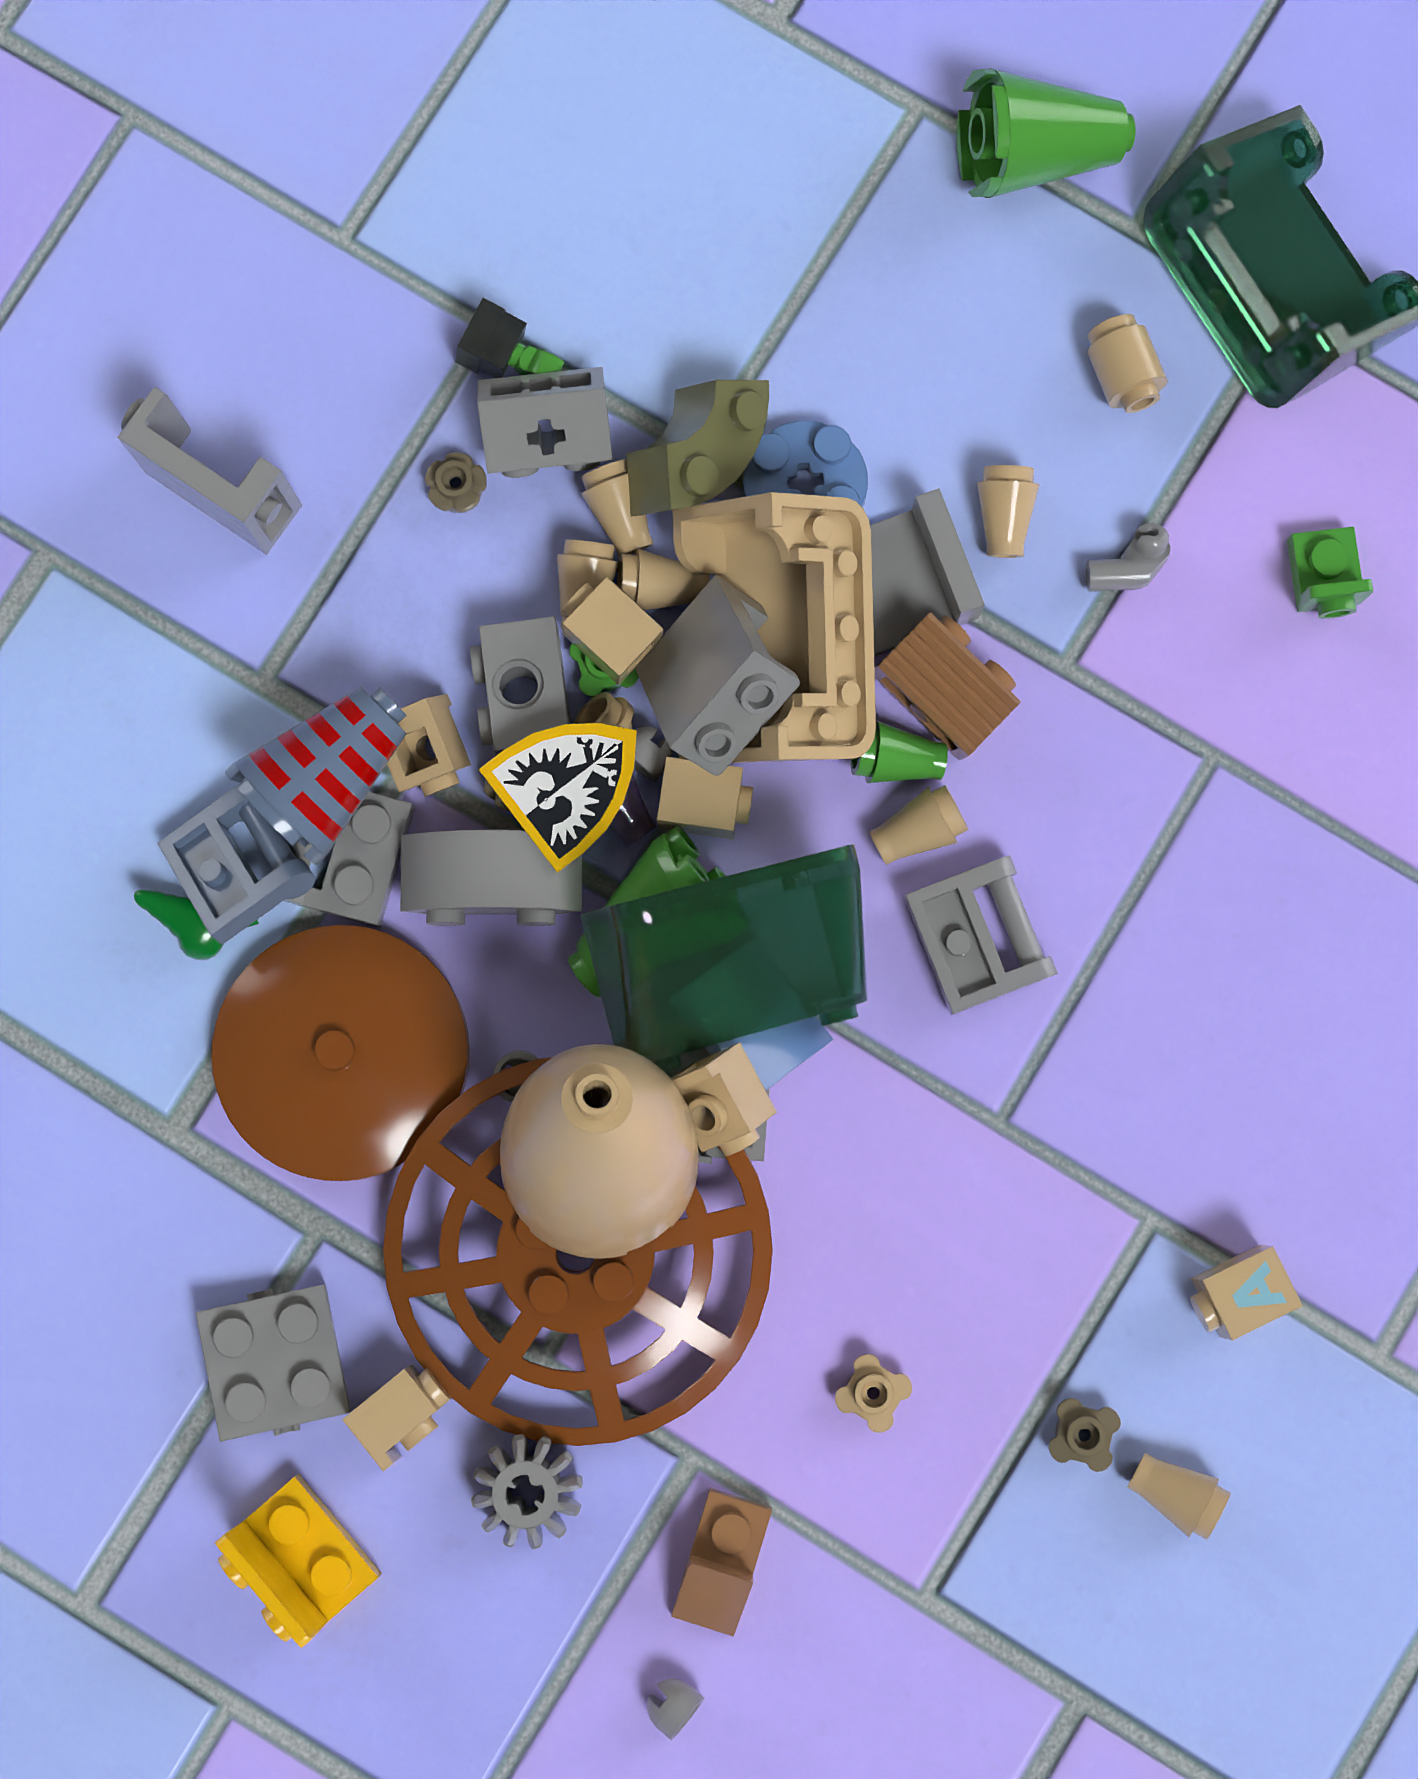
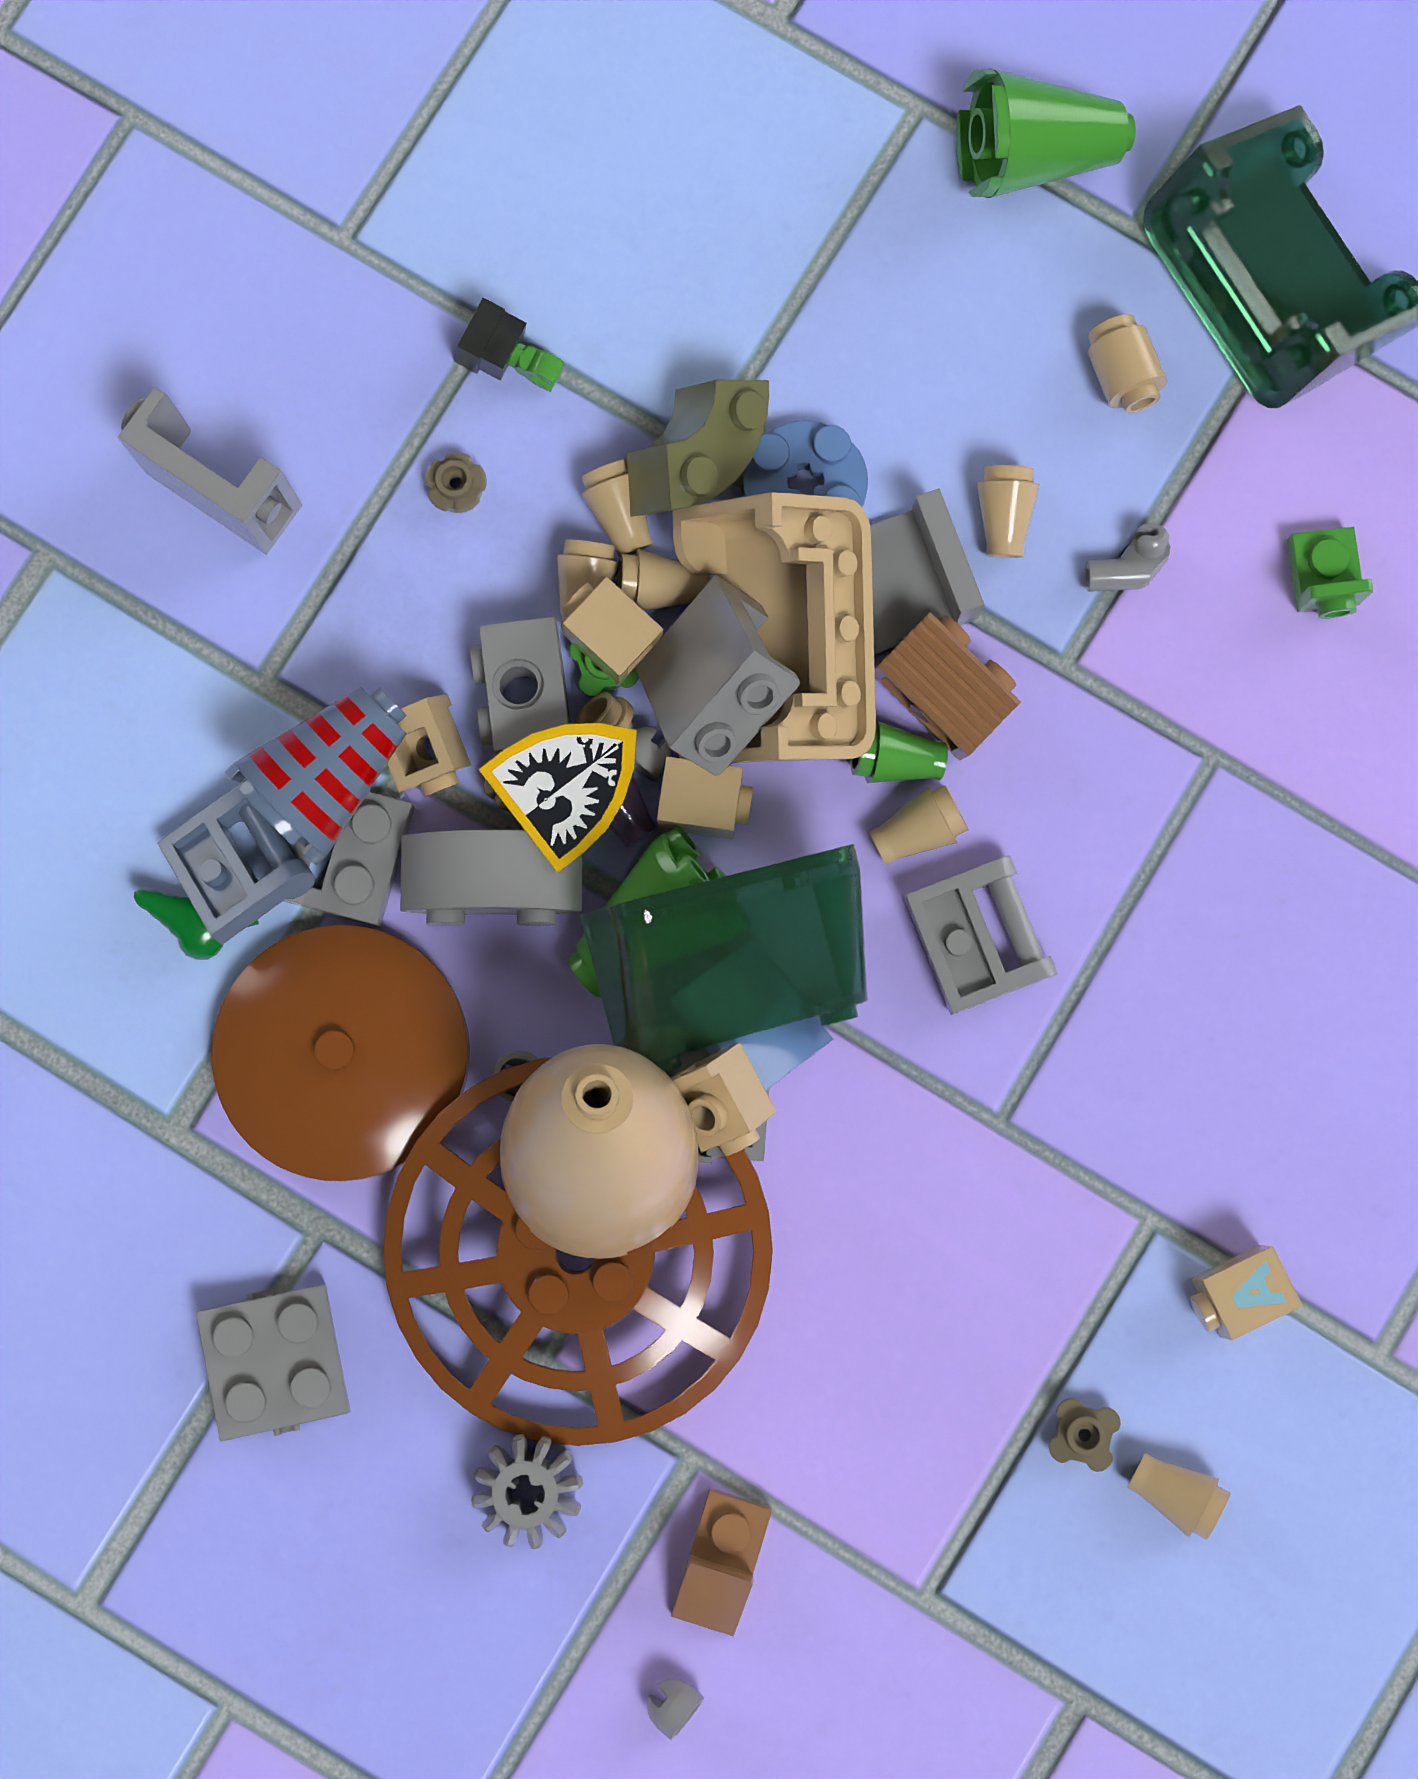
(296, 1562): yellow bracket -> none
(397, 1414): tan brick -> none
(569, 399): light grey brick -> none
(878, 1411): tan plate -> none

